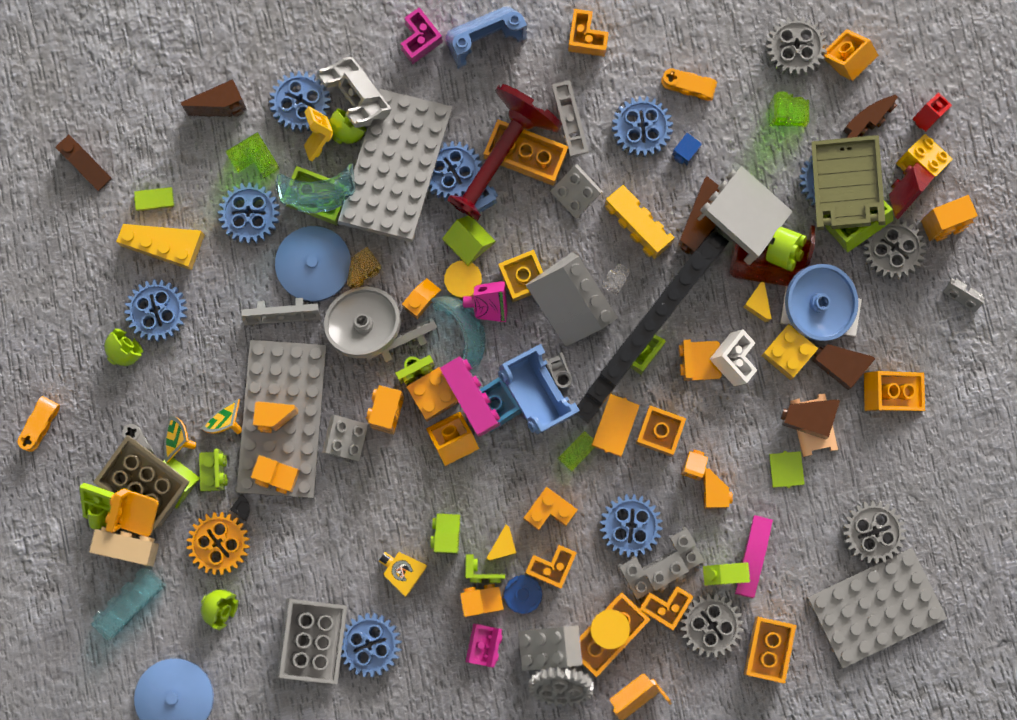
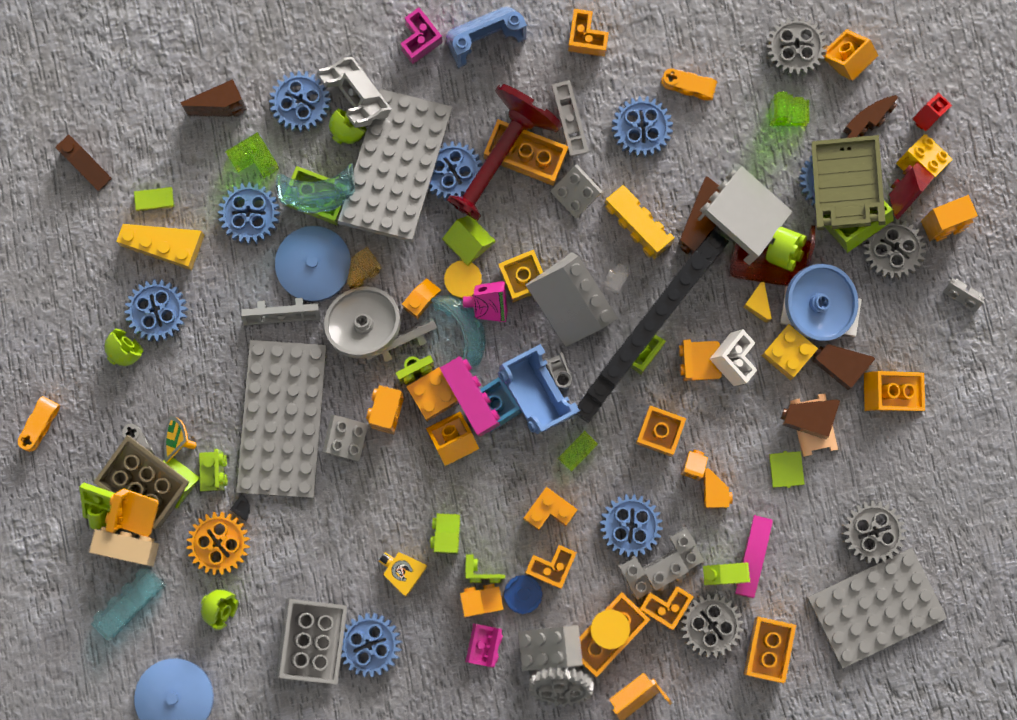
(223, 419): shield -> none
(272, 415): light orange slope -> none
(273, 473): light orange brick -> none
(321, 133): yellow bracket -> none
(485, 202): medium blue bracket -> none
(503, 546): yellow slope -> none
(615, 425): light orange piece -> none
(686, 149): blue brick -> none

